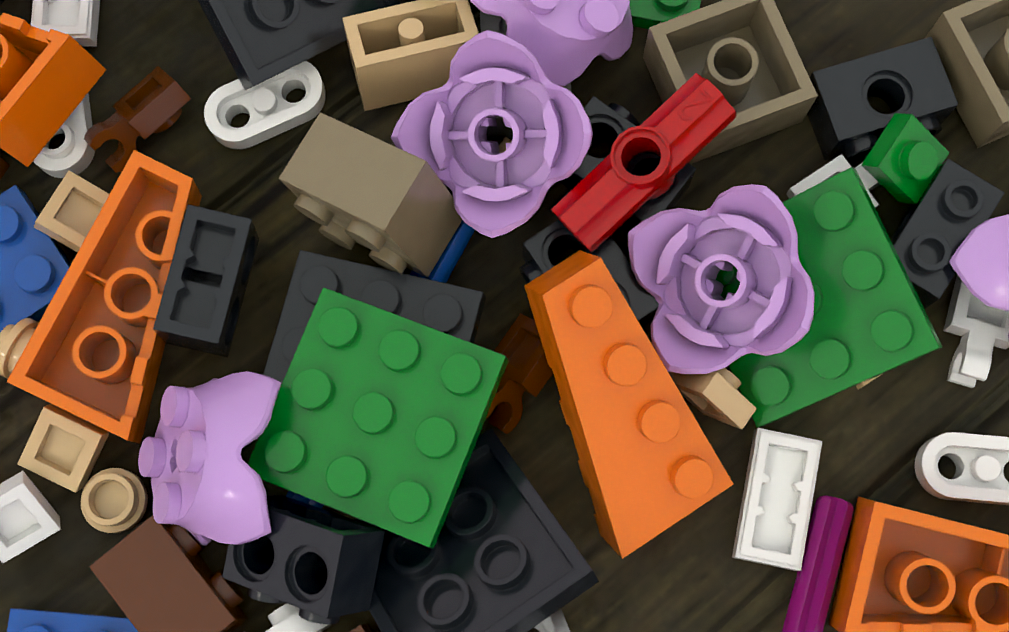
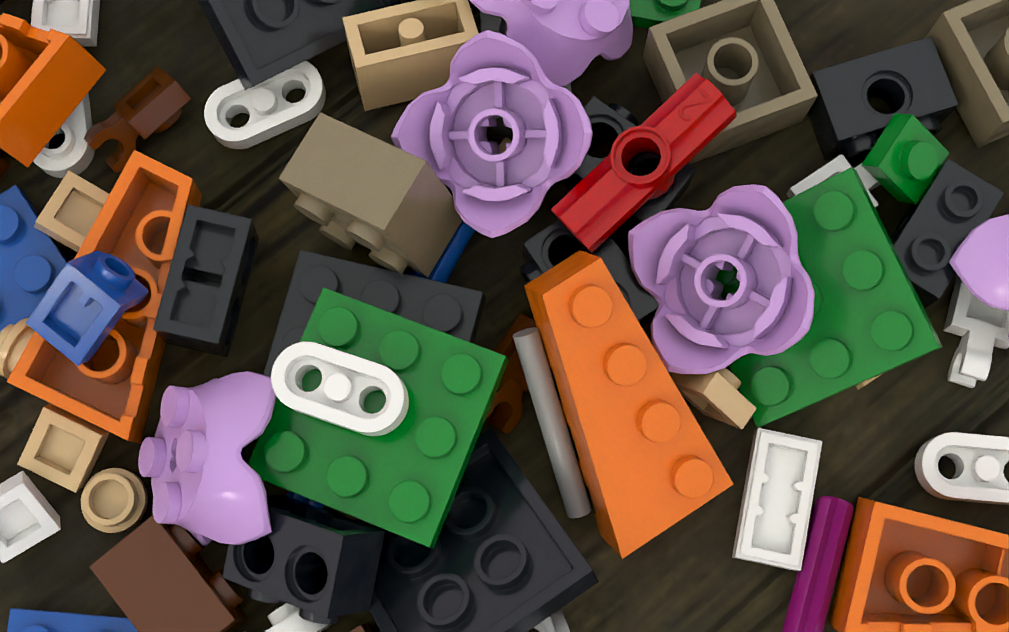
(86, 304): none -> blue bracket
(342, 389): none -> white plate
(552, 422): none -> light grey bar

